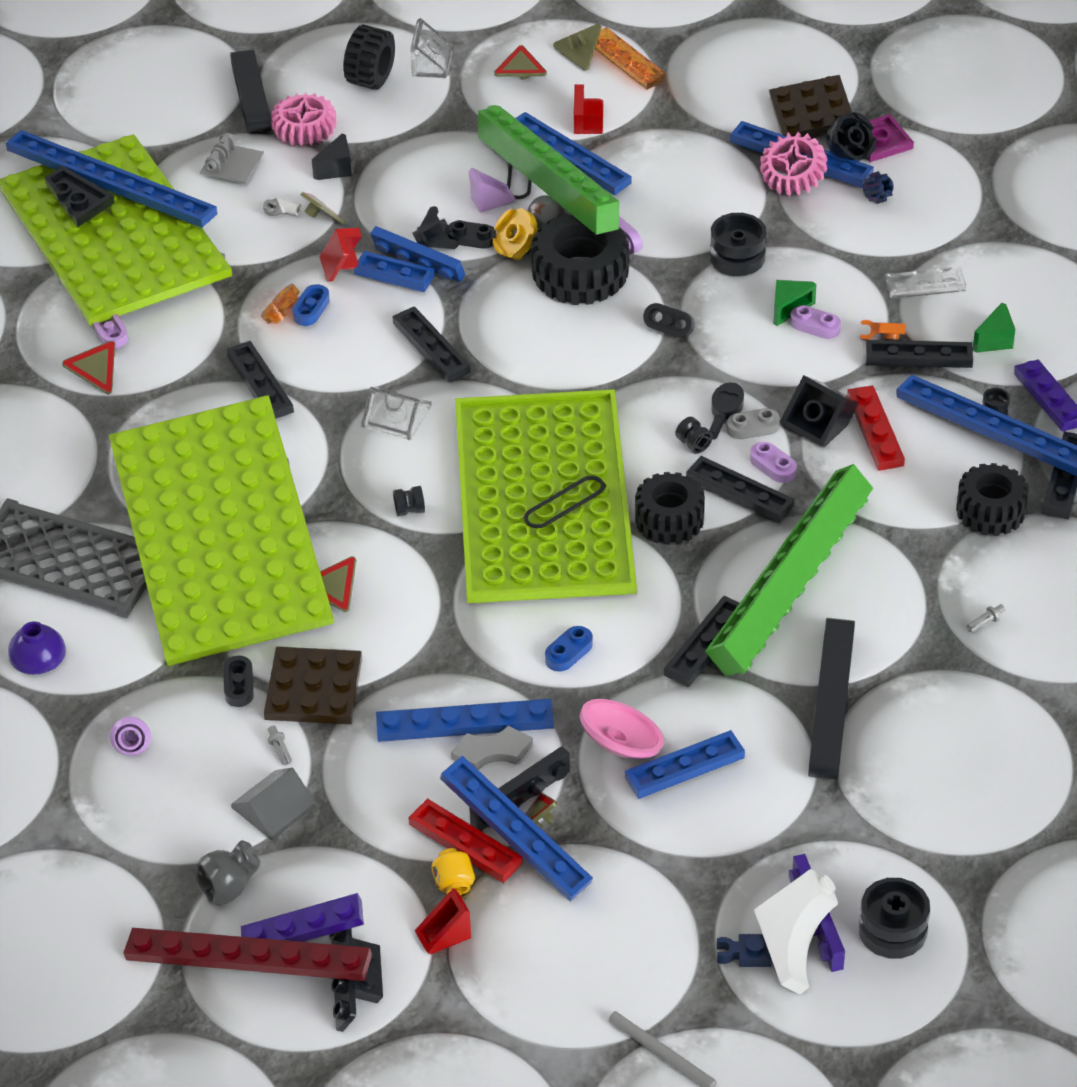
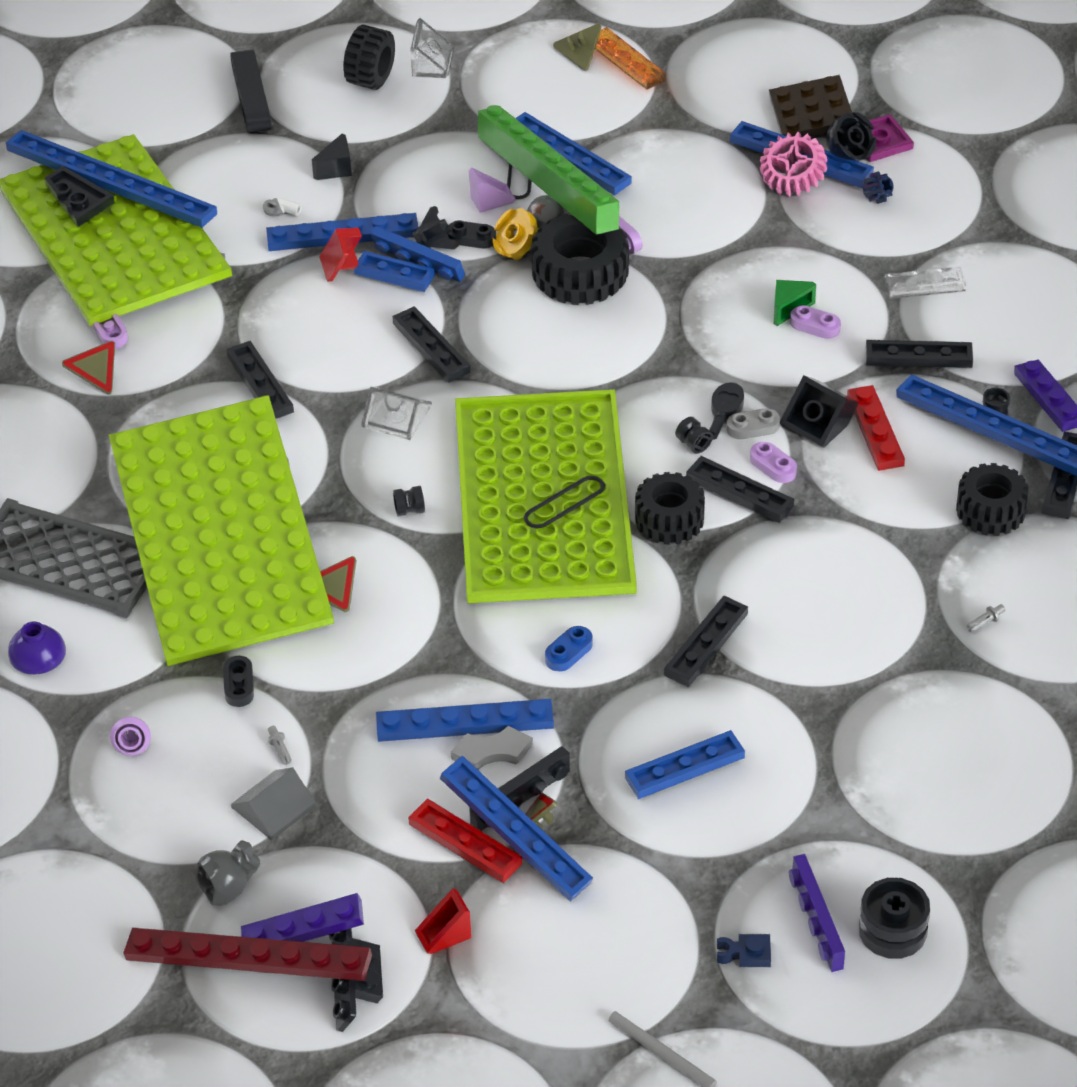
(231, 161): light grey hinge -> none
(284, 300): clear orange plate -> none
(303, 119): bright pink gear -> none
(311, 305): blue plate -> none
(313, 685): dark brown plate -> none
(316, 205): olive piece -> none
(319, 233): none -> blue plate
(453, 870): yellow head -> none
(520, 64): olive piece -> none
(587, 113): red panel -> none
(621, 729): bright pink dish -> none
(670, 320): black plate -> none
(738, 244): black wheel -> none
(789, 571): bright green brick -> none
(790, 922): white arch -> none
(831, 699): black beam -> none
(890, 330): orange plate -> none
(995, 332): green slope -> none

